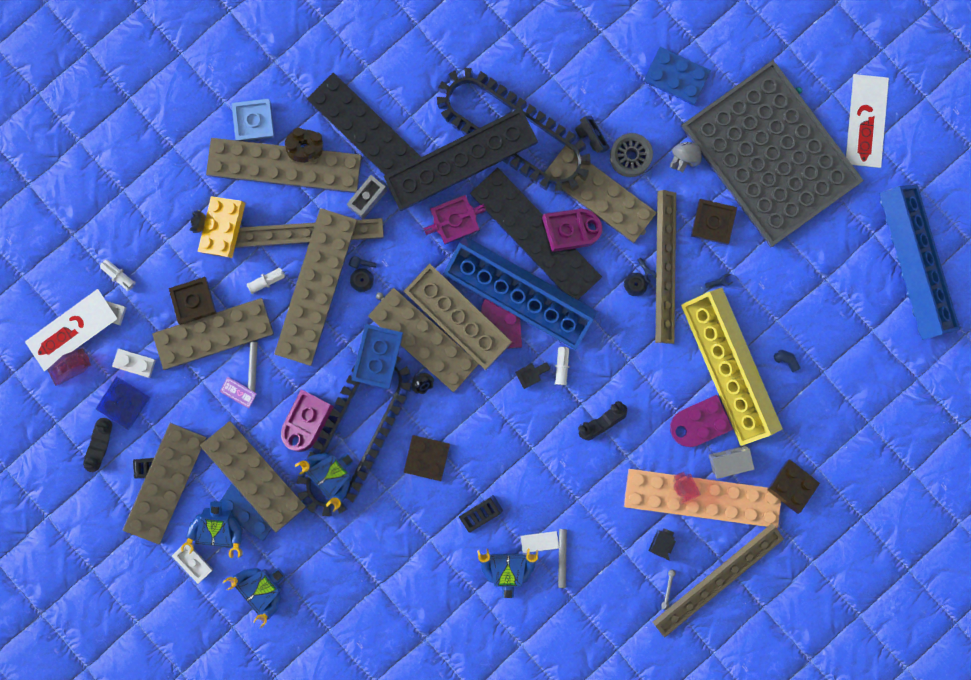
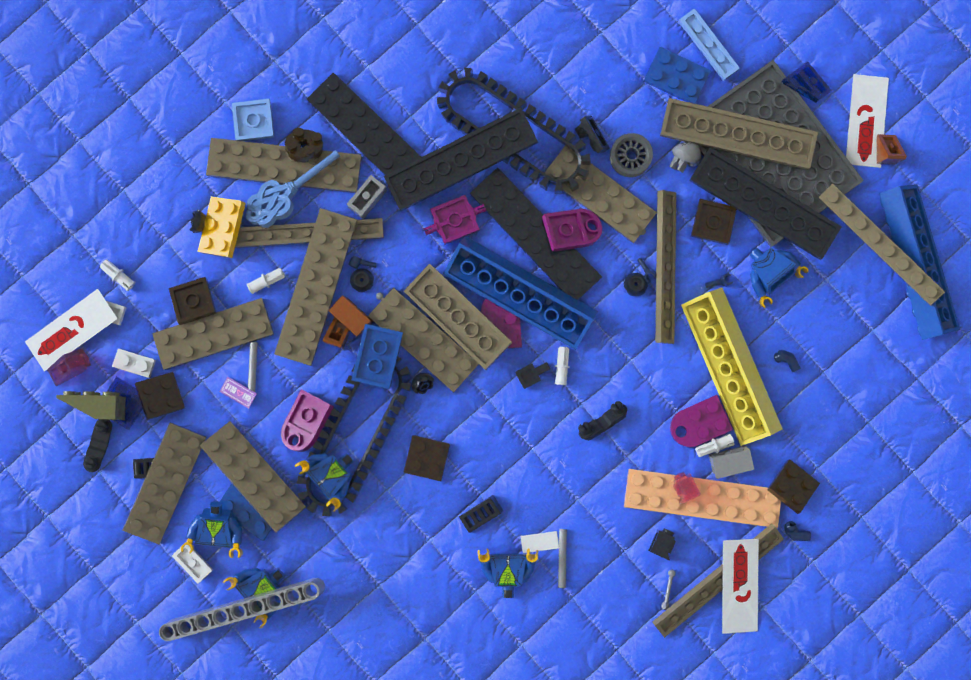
(102, 407): none -> olive slope
(159, 395): none -> dark brown plate
(233, 613): none -> light grey beam
(278, 197): none -> medium blue piece
(336, 334): none -> dark orange slope
(350, 315): none -> dark orange hinge
(709, 44): none -> light blue plate
(715, 445): none -> white axle
(739, 134): none -> dark tan plate
(740, 586): none -> white sticker
(765, 203): none -> black plate
(772, 270): none -> blue torso
(794, 533): none -> dark blue arm
(807, 83): none -> clear blue wing
(881, 244): none -> dark tan plate
(889, 150): none -> dark orange slope

